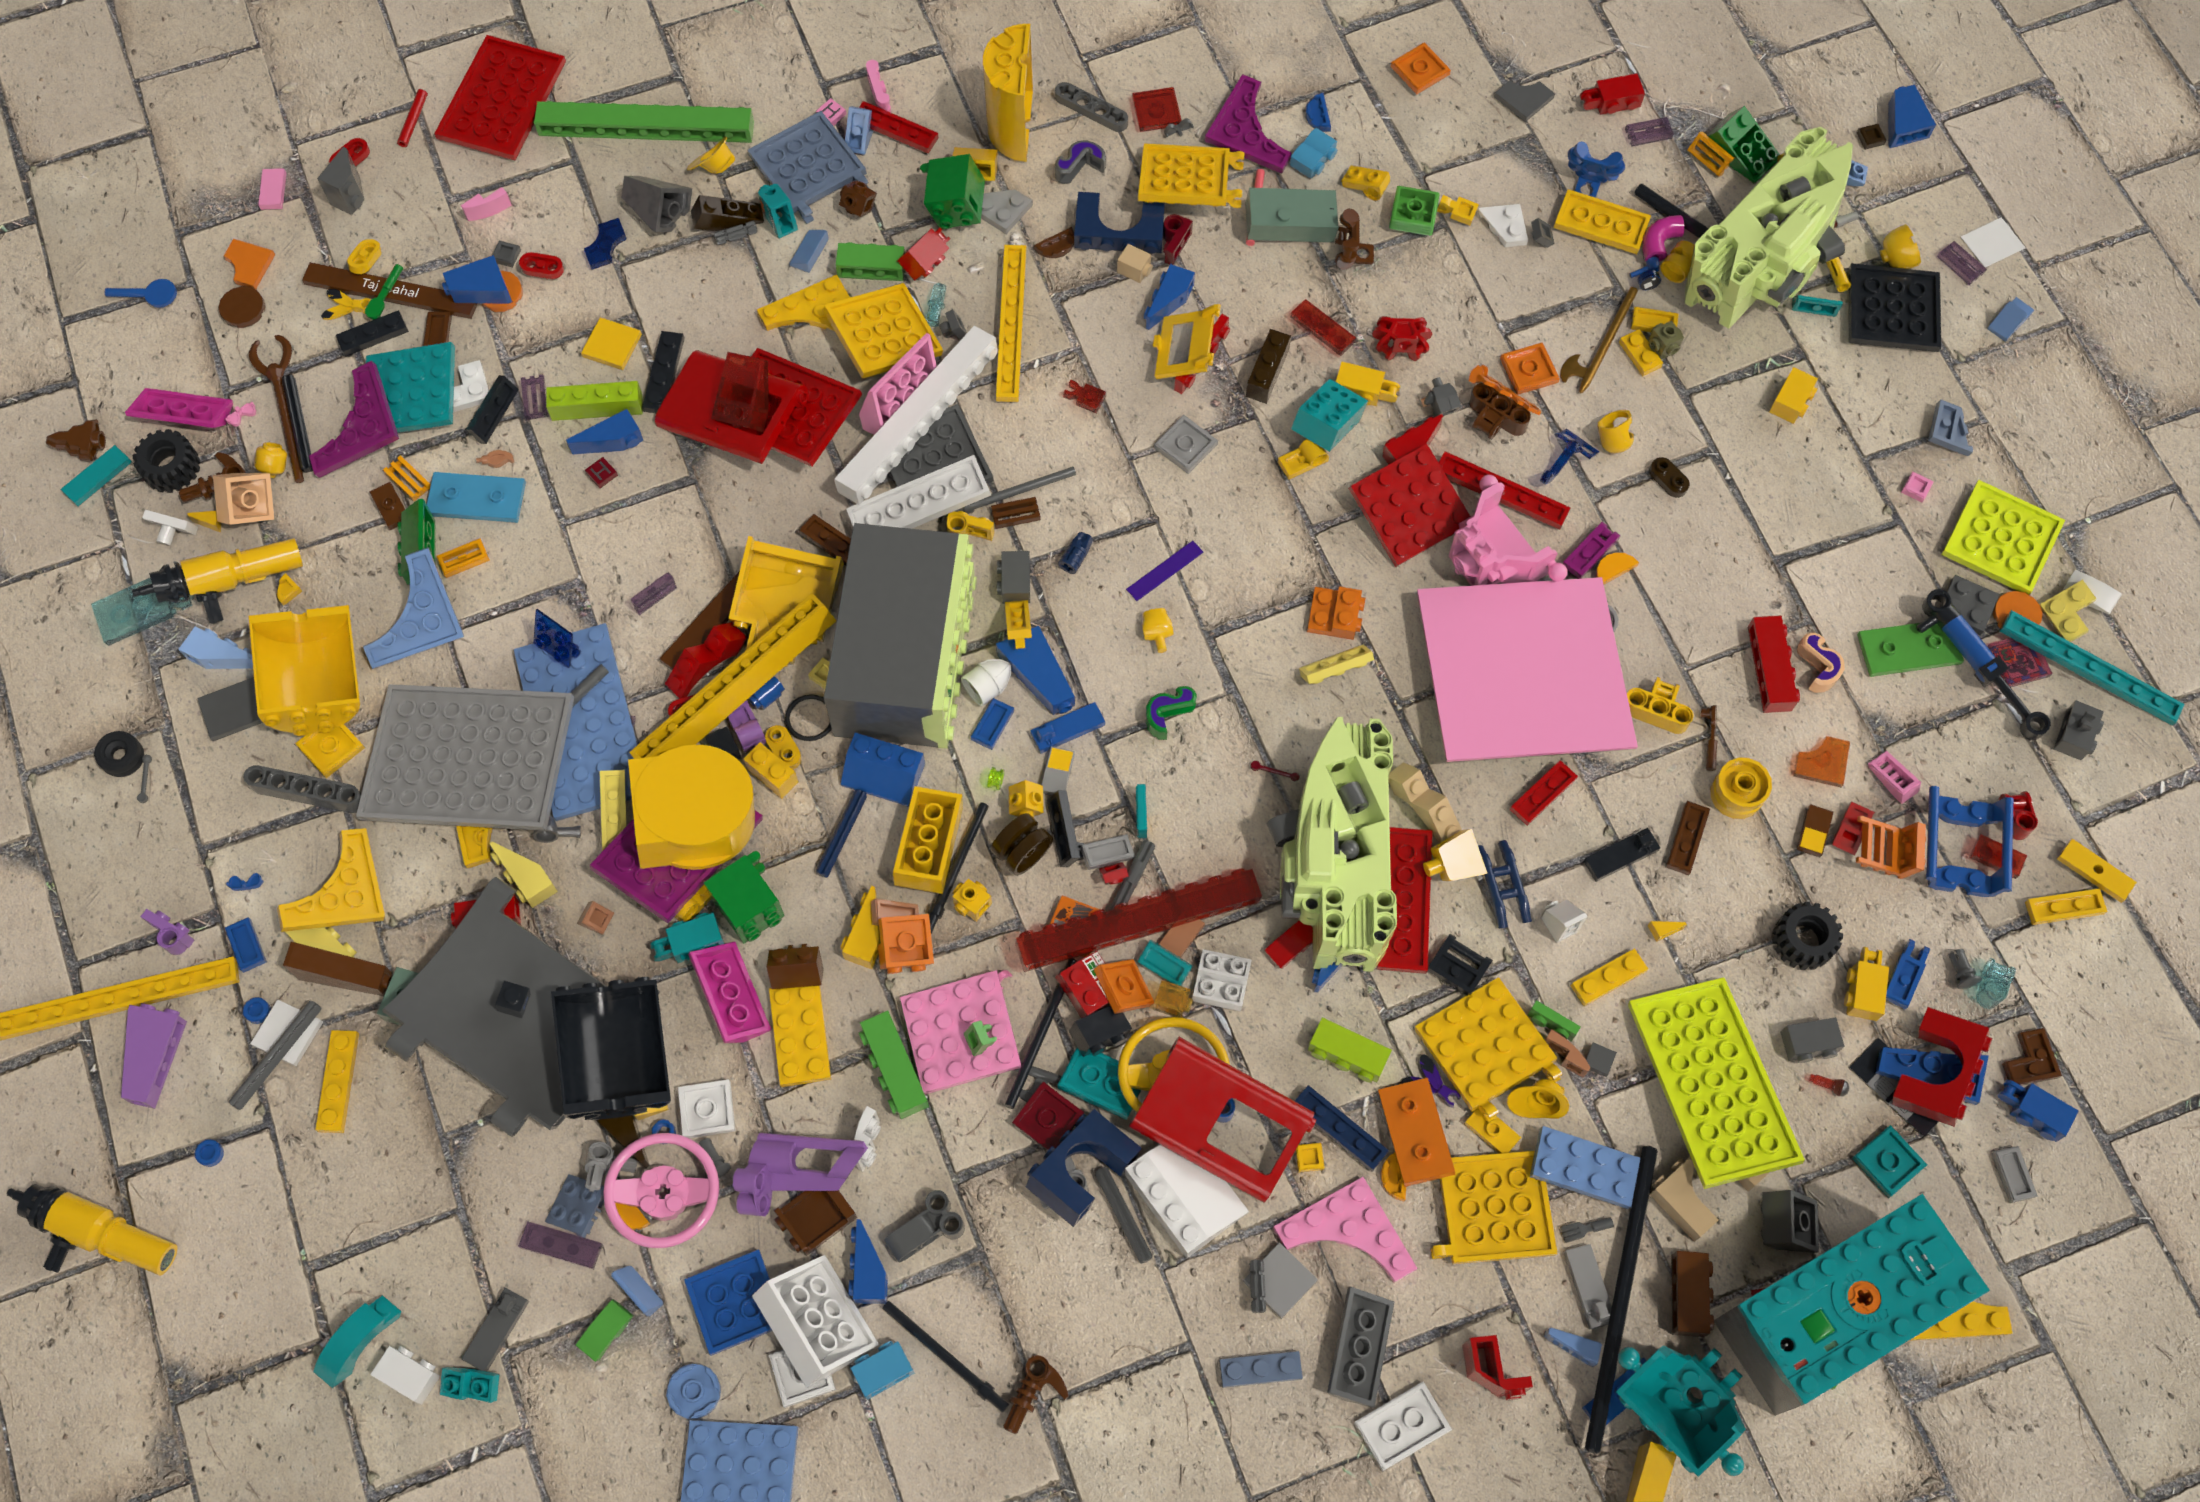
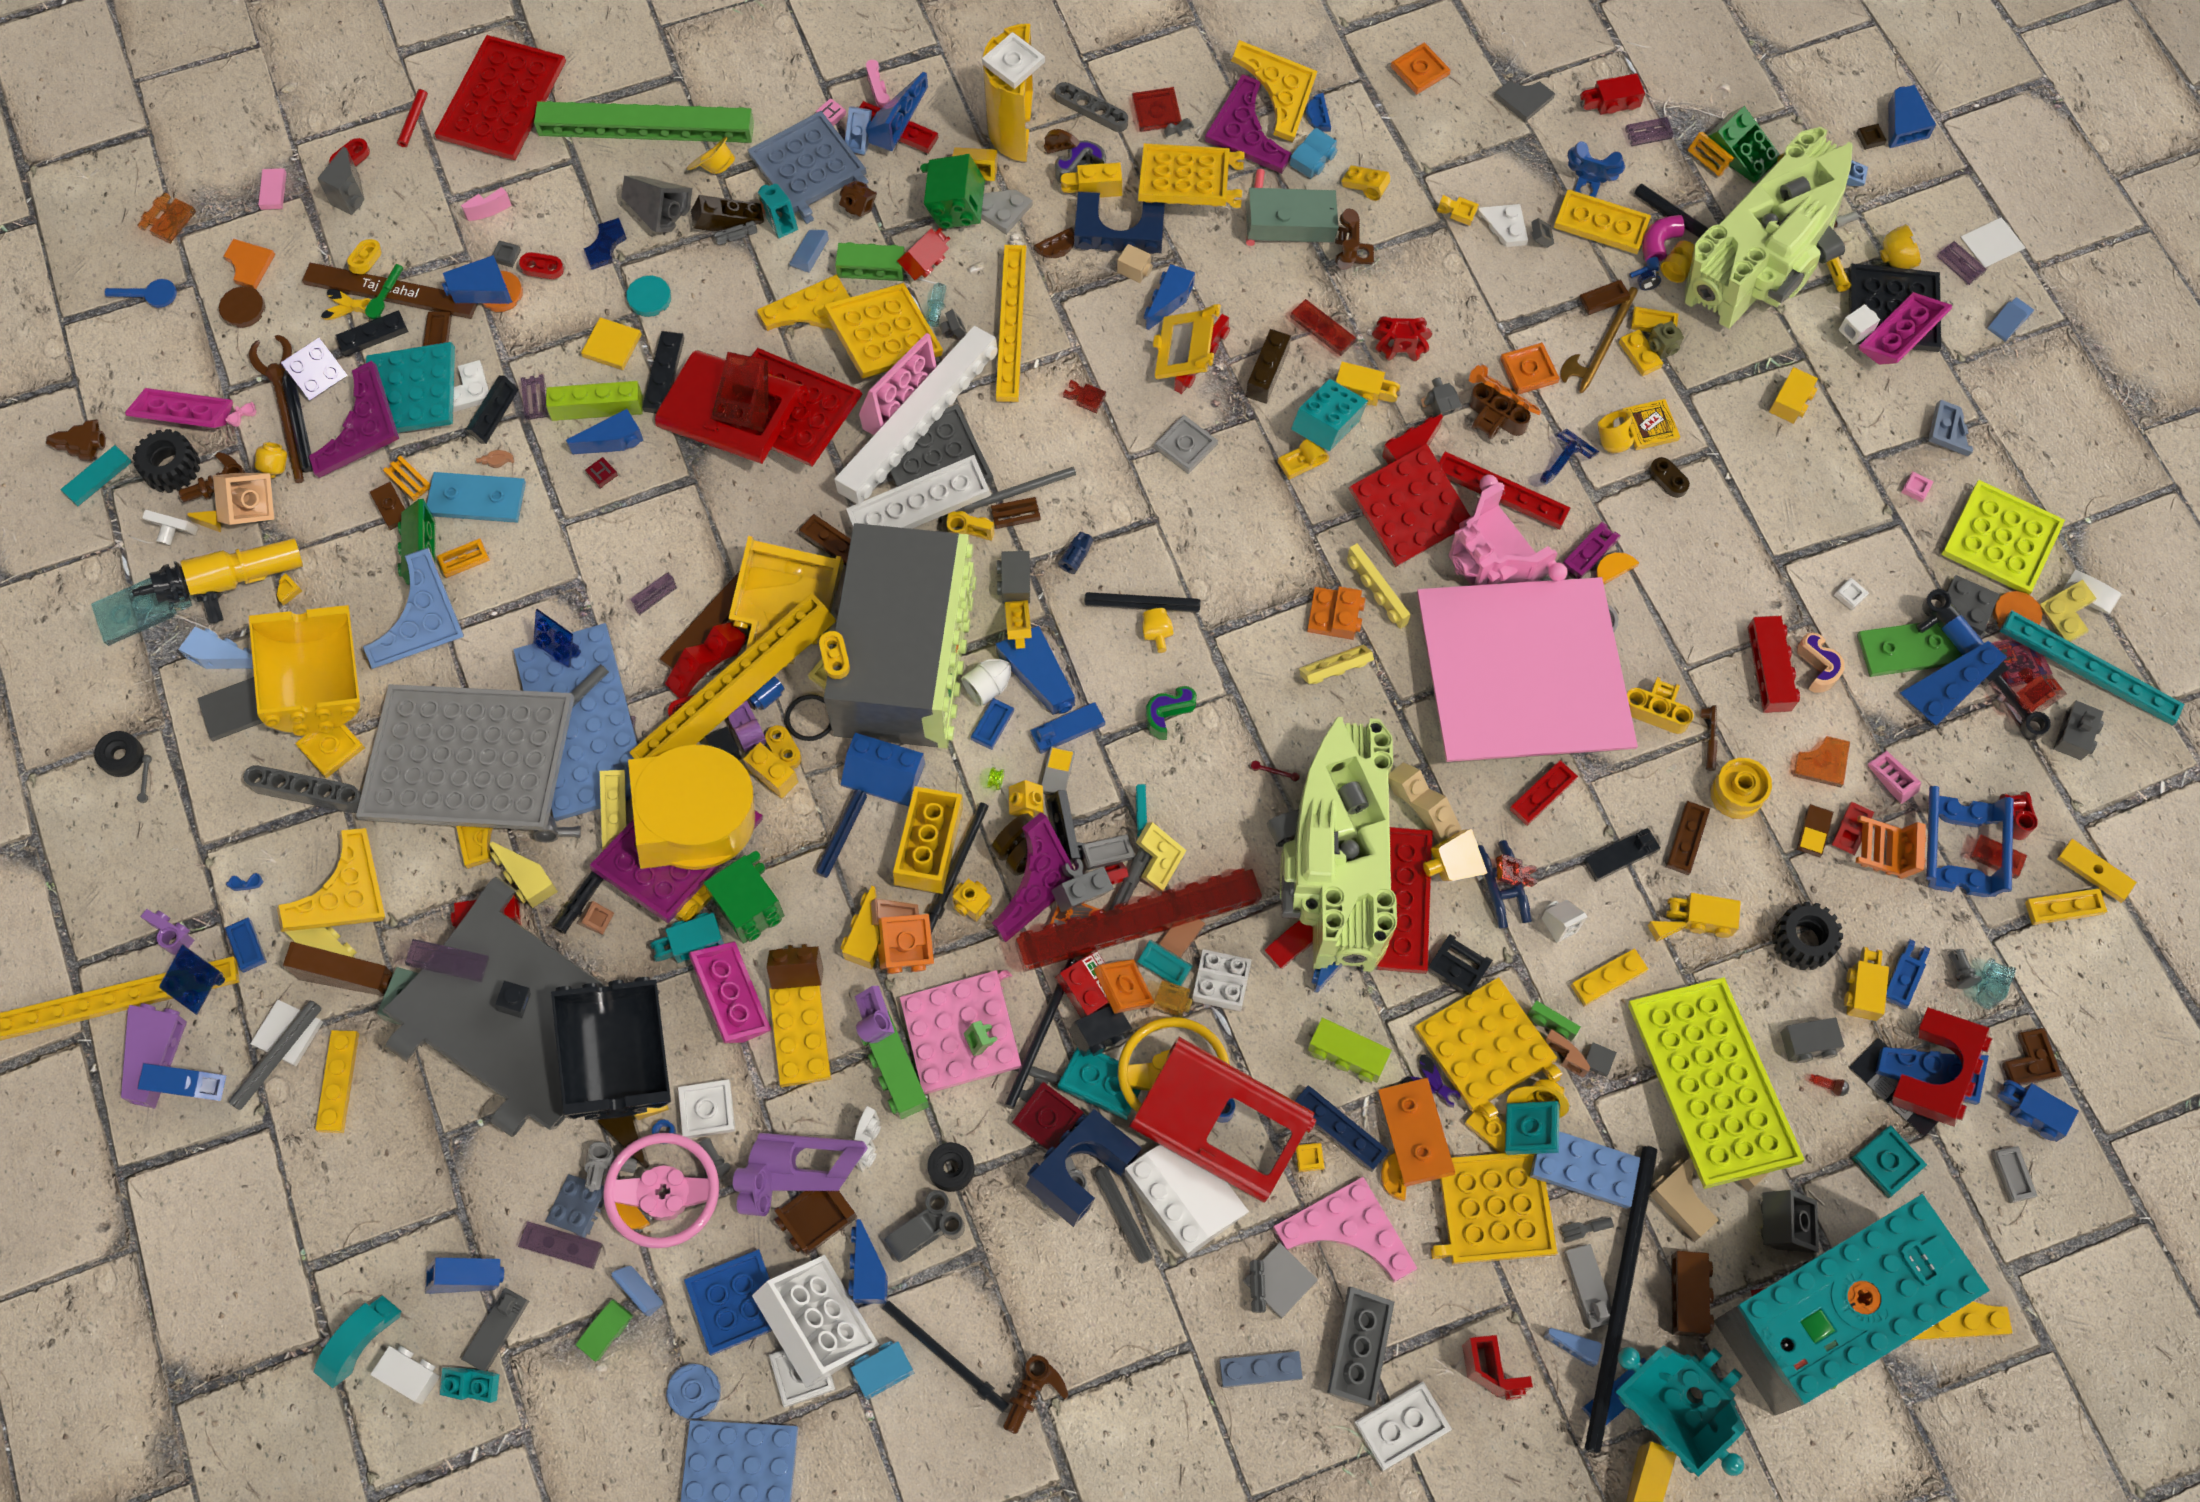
(90, 1227): yellow piece -> none
(170, 222): none -> clear orange plate
(182, 1082): none -> blue slope
(190, 979): none -> clear blue hinge
(209, 1153): blue tile -> none
(256, 1010): blue tile -> none
(314, 369): none -> plate
(447, 960): none -> clear purple tile
(463, 1275): none -> blue slope
(574, 907): none -> black pin
(648, 295): none -> teal tile
(835, 656): none -> yellow plate
(875, 1017): none -> medium lavender plate
(895, 115): none -> blue wedge
(961, 1177): none -> black tyre
(1013, 60): none -> white plate
(1041, 876): none -> magenta plate
(1059, 140): none -> reddish brown tile
(1081, 887): none -> dark grey brick
(1094, 178): none -> yellow brick
(1142, 602): none -> black axle
(1164, 570): dark purple sticker -> none
(1165, 855): none -> light yellow plate
(1176, 238): dark red plate -> none
(1285, 82): none -> yellow plate
(1382, 591): none -> light yellow plate
(1414, 210): bright green brick -> none
(1513, 872): none -> clear red plate
(1532, 1128): none -> teal tile
(1604, 297): none -> reddish brown tile
(1652, 424): none -> yellow tile
(1707, 914): none -> yellow brick
(1816, 305): teal slope -> none
(1851, 594): none -> white tile
(1859, 324): none -> white brick
(1903, 329): none -> dark pink slope
(1950, 685): none -> blue wing
(2039, 692): none -> clear red brick

